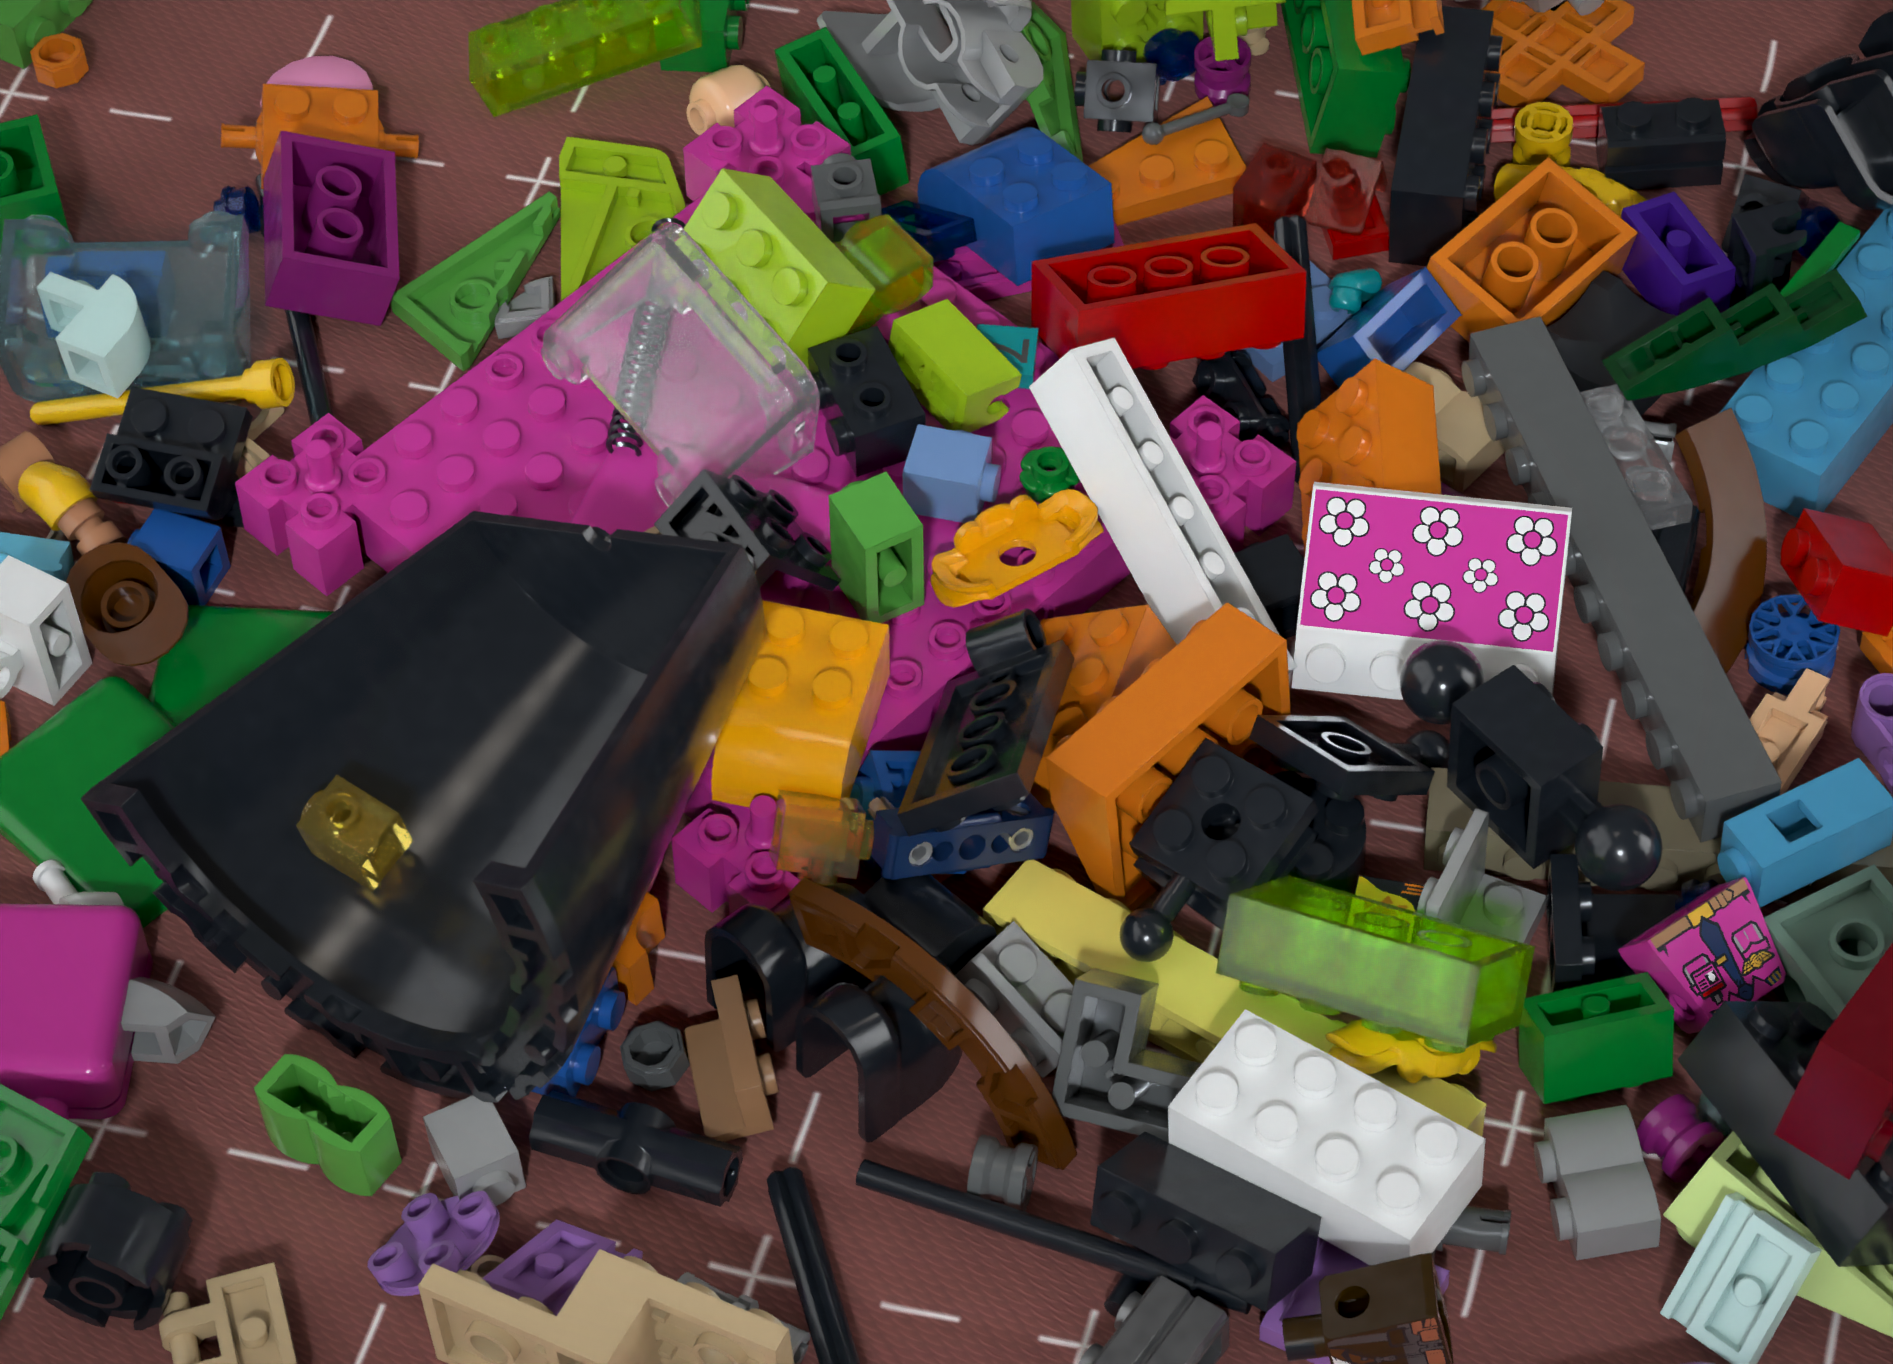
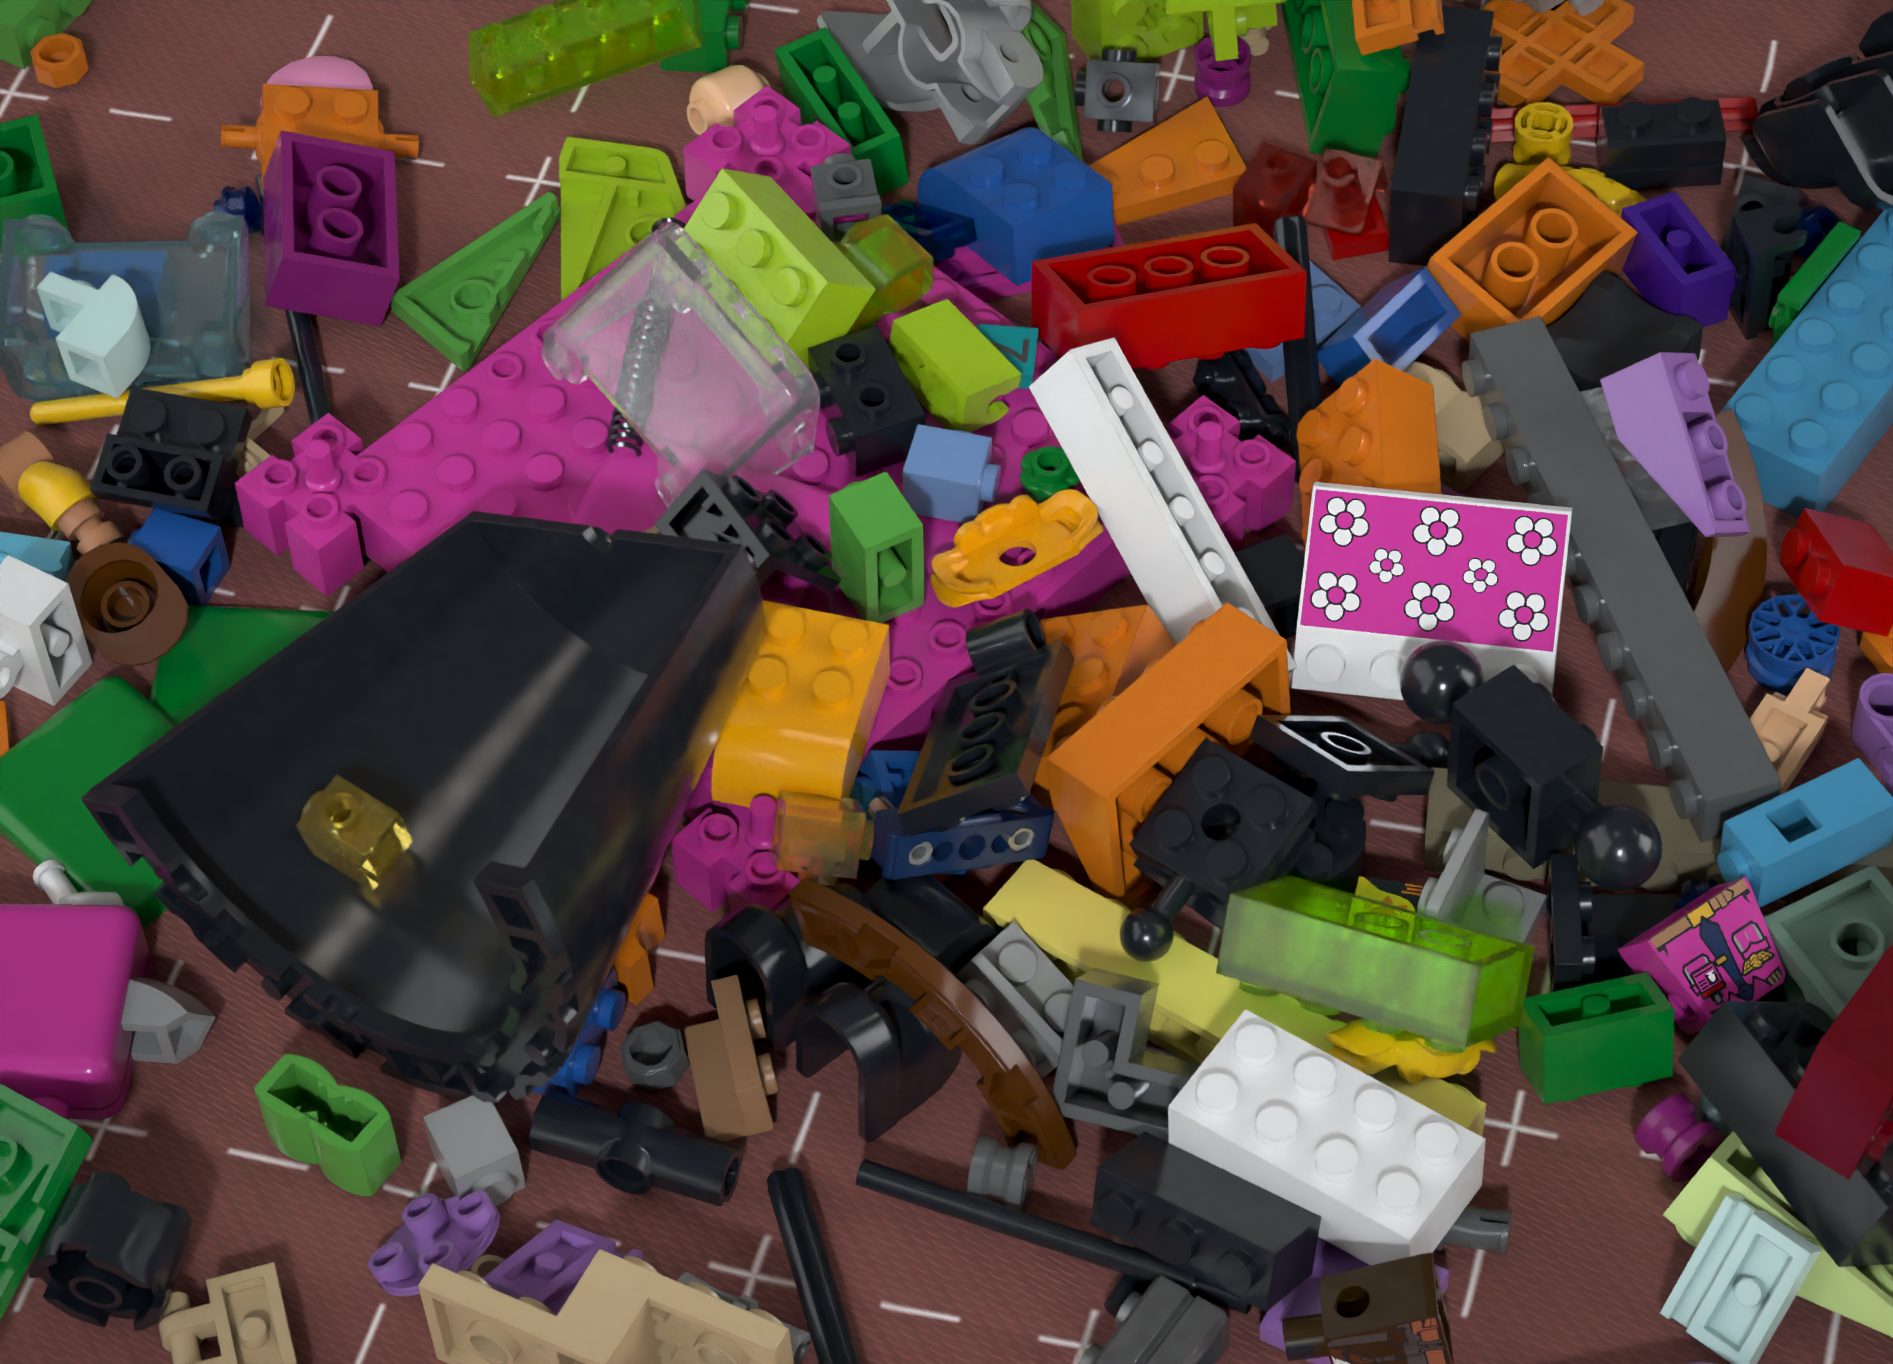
(525, 308): light grey tile -> none
(1173, 52): clear blue plate -> none
(1236, 106): dark grey hinge -> none
(1354, 289): teal arm -> none
(1599, 1183): light grey brick -> none
(1672, 431): none -> medium lavender slope
(1714, 345): dark green slope -> none

